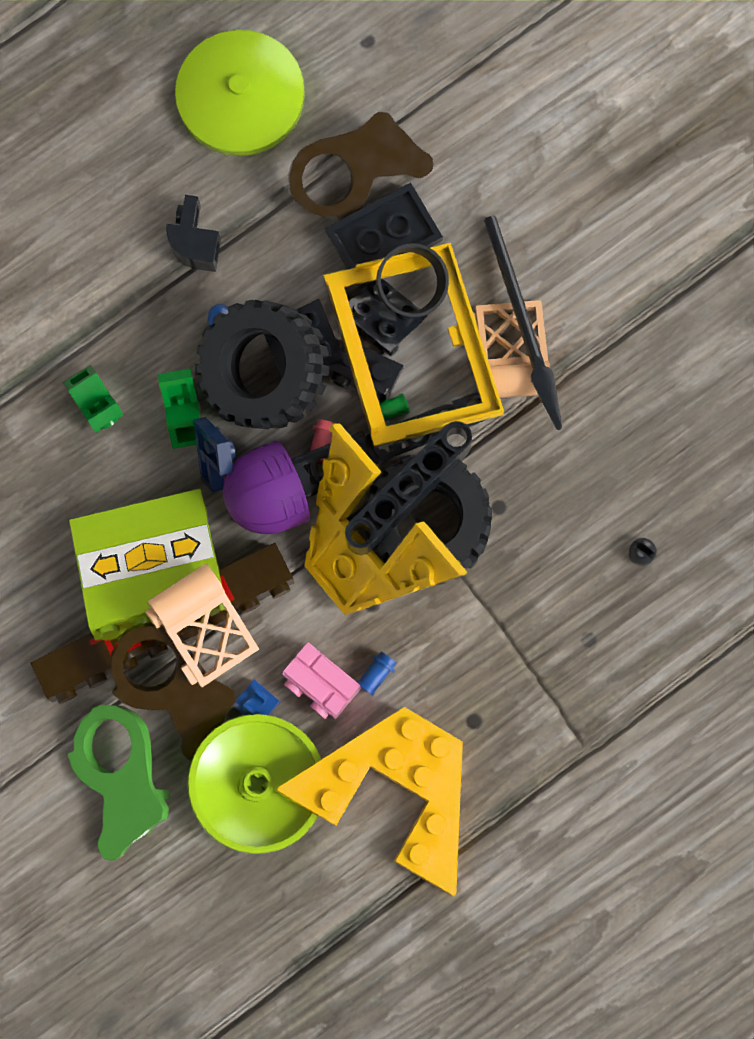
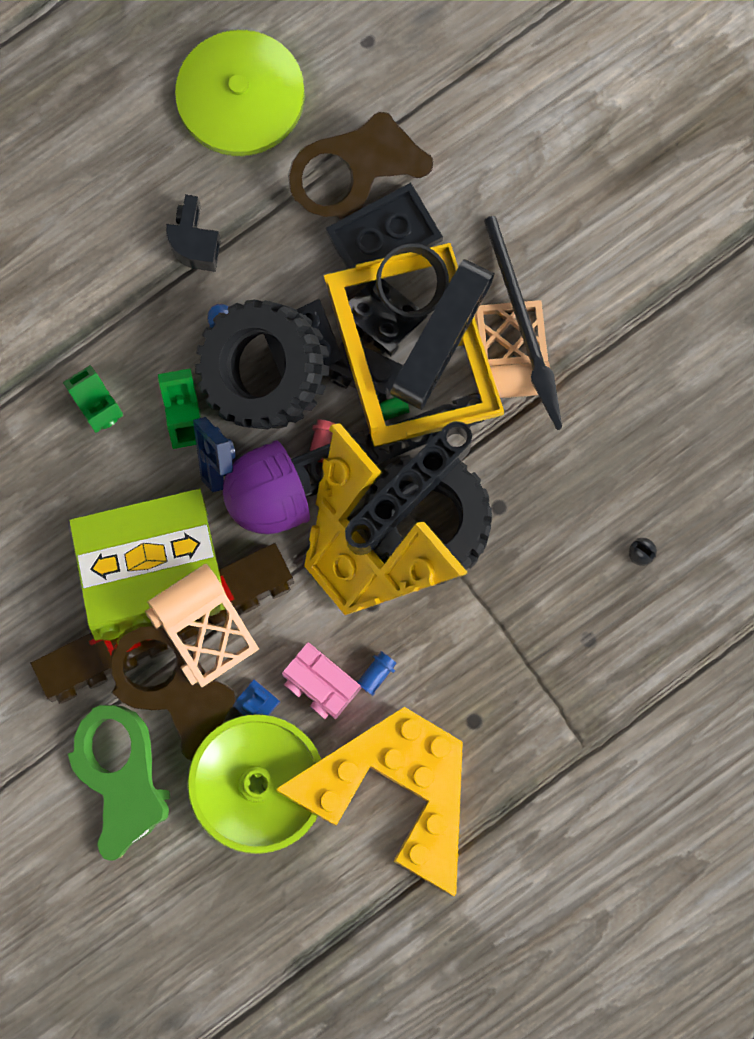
(442, 334): none -> black beam

